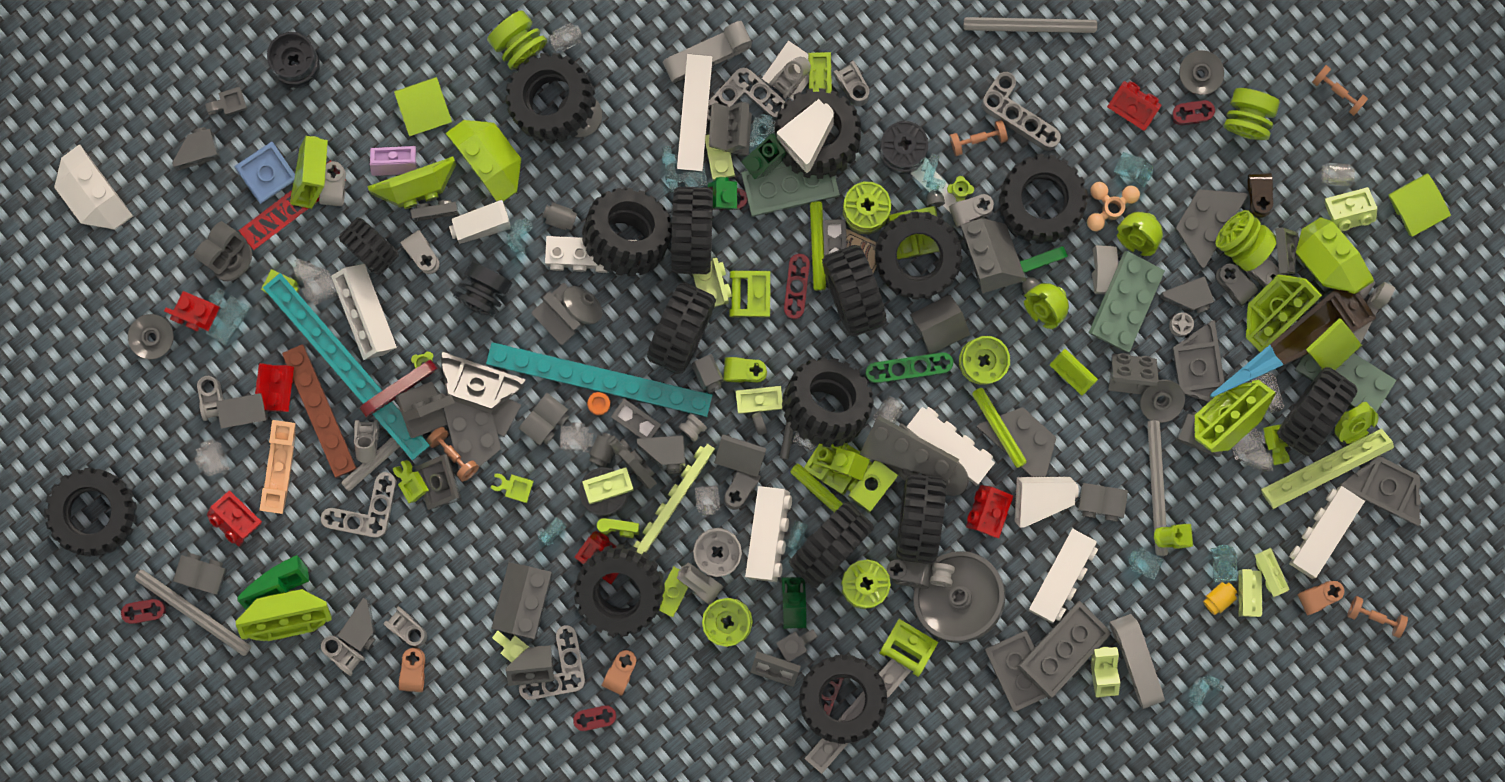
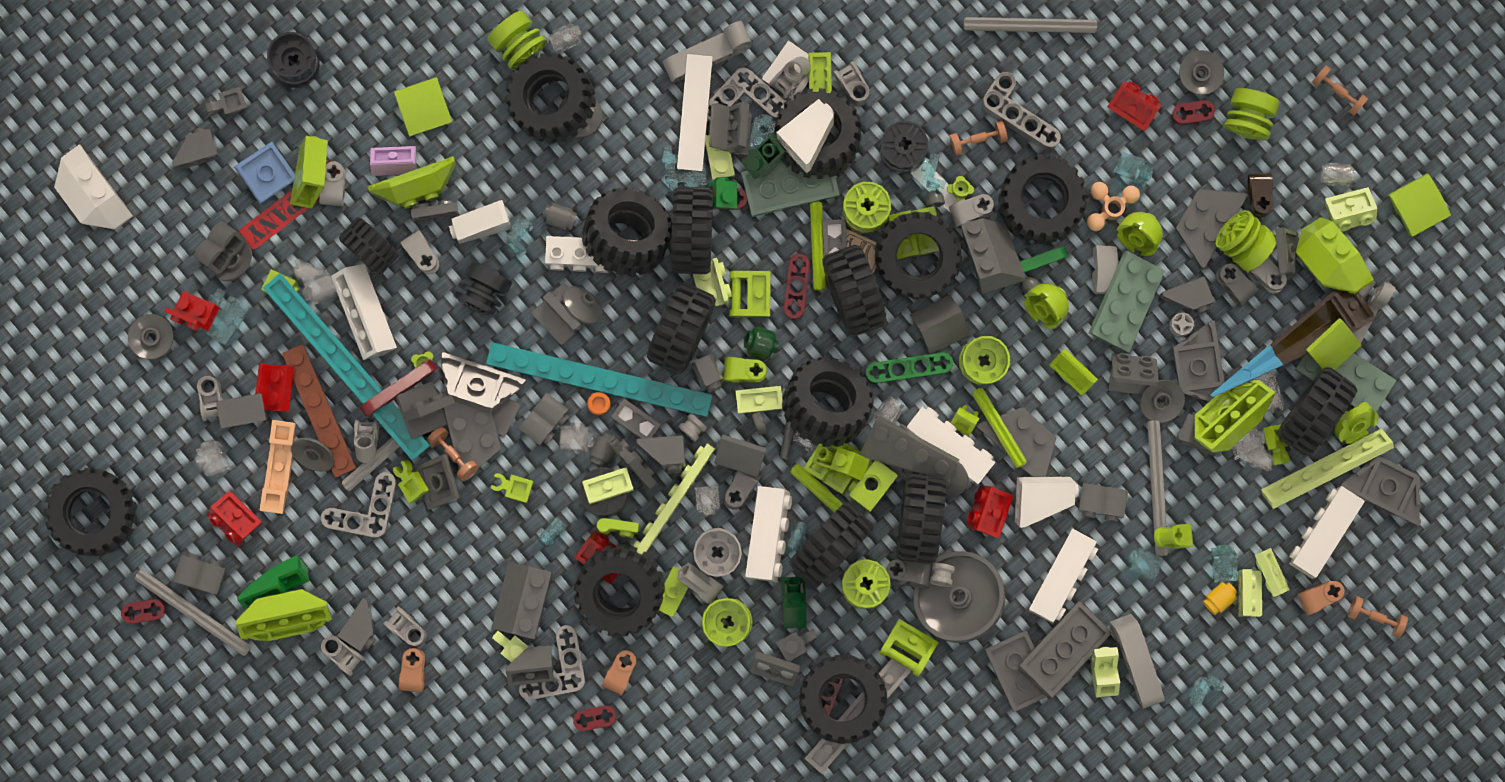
(312, 454): none -> dark grey dish
(488, 156): lime wedge -> none
(760, 342): none -> dark green head
(964, 420): none -> lime tile
(1278, 308): lime wedge -> none

